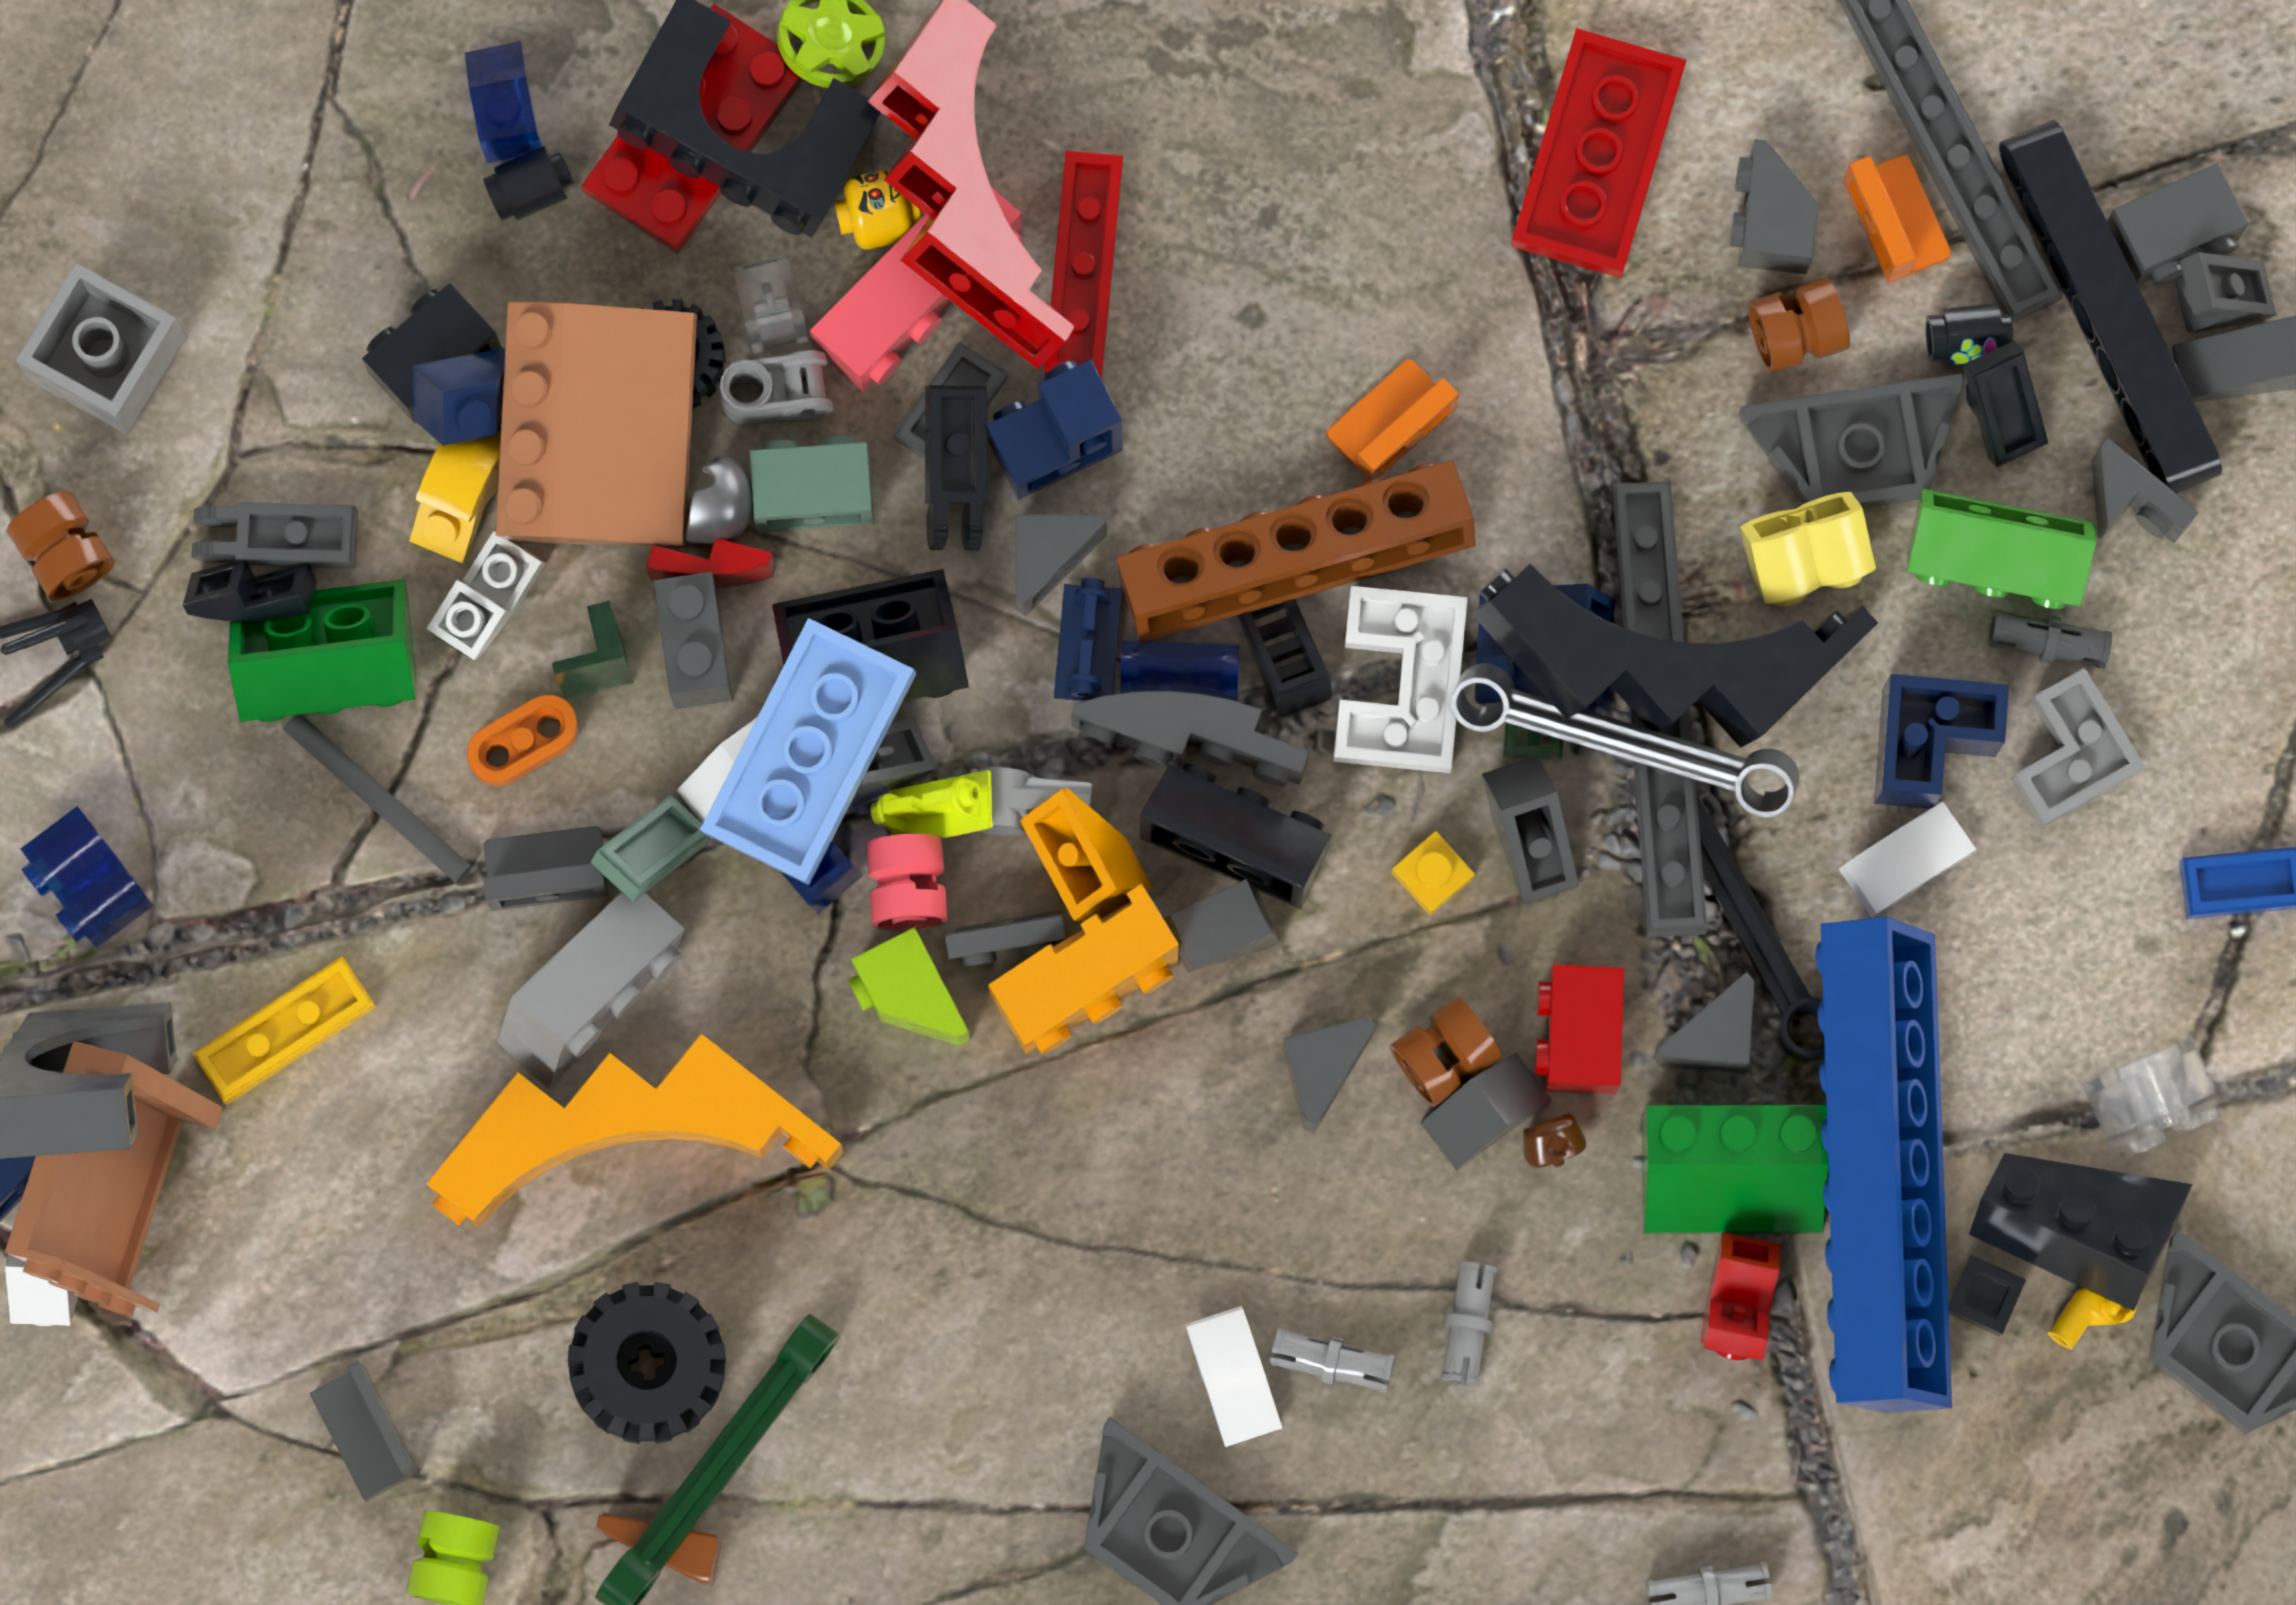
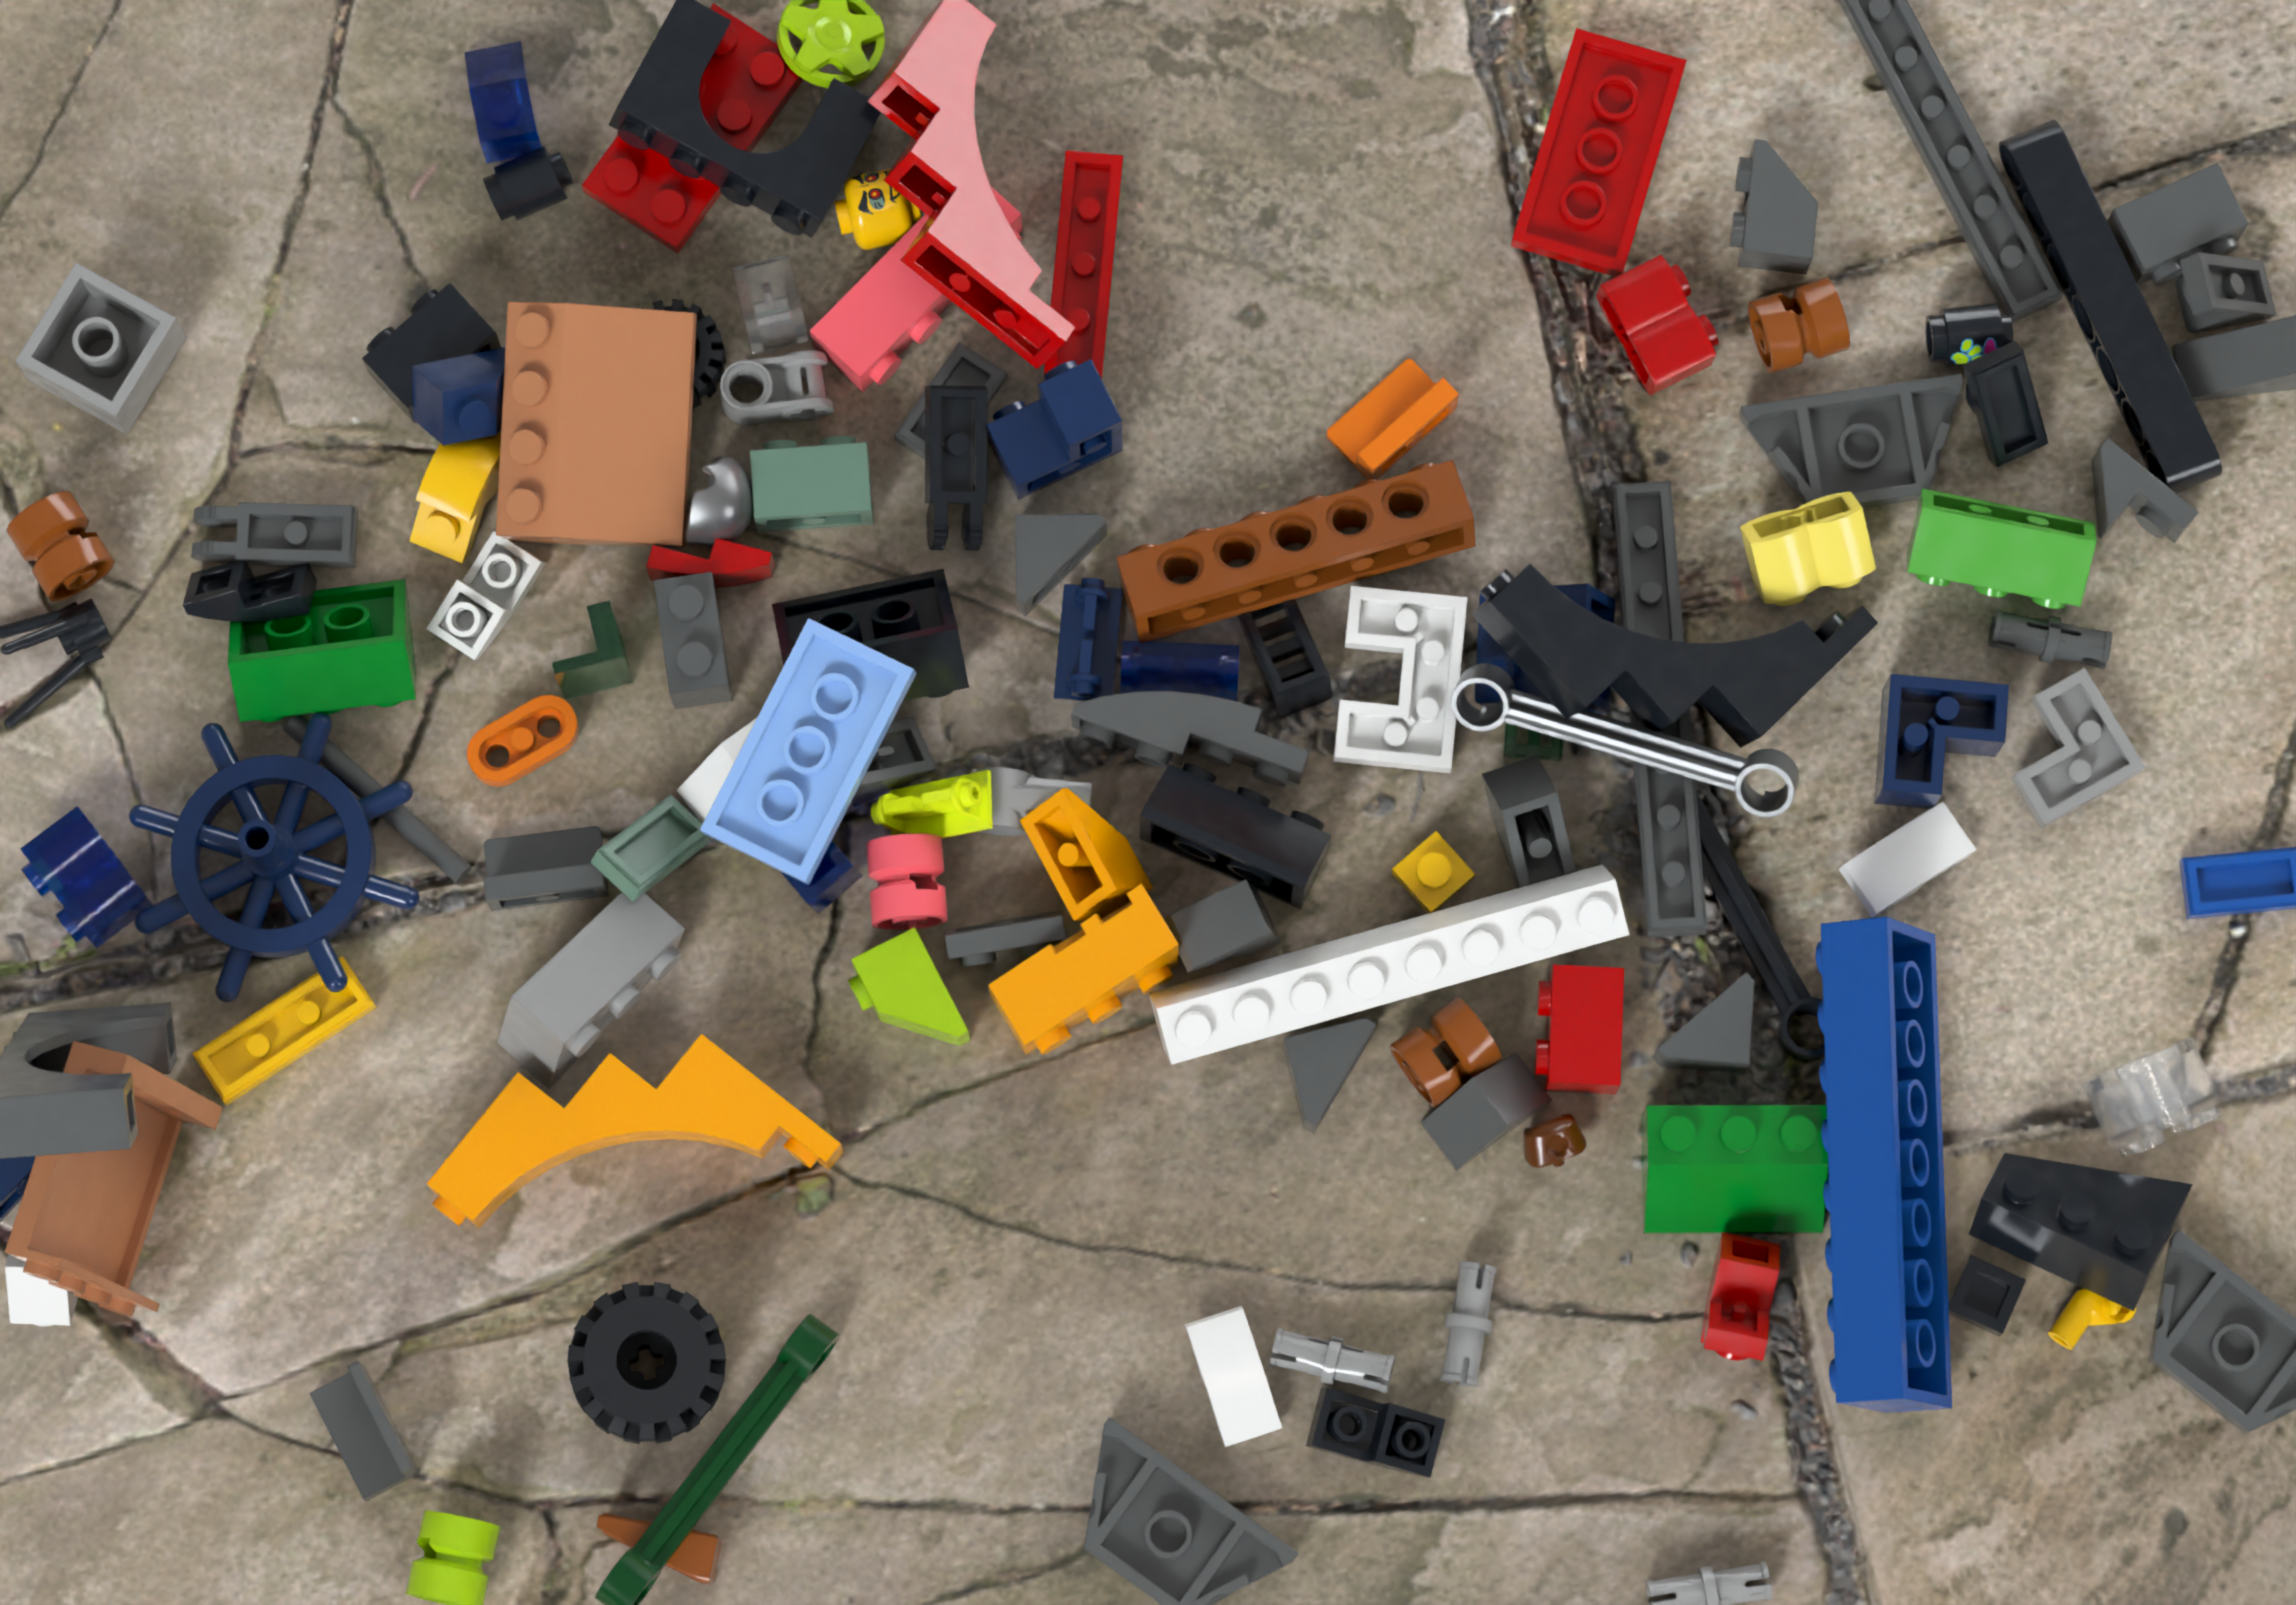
(273, 856): none -> dark blue piece
(1375, 1432): none -> black slope
(1388, 963): none -> white brick
(1657, 324): none -> red brick
(1896, 216): orange panel -> none

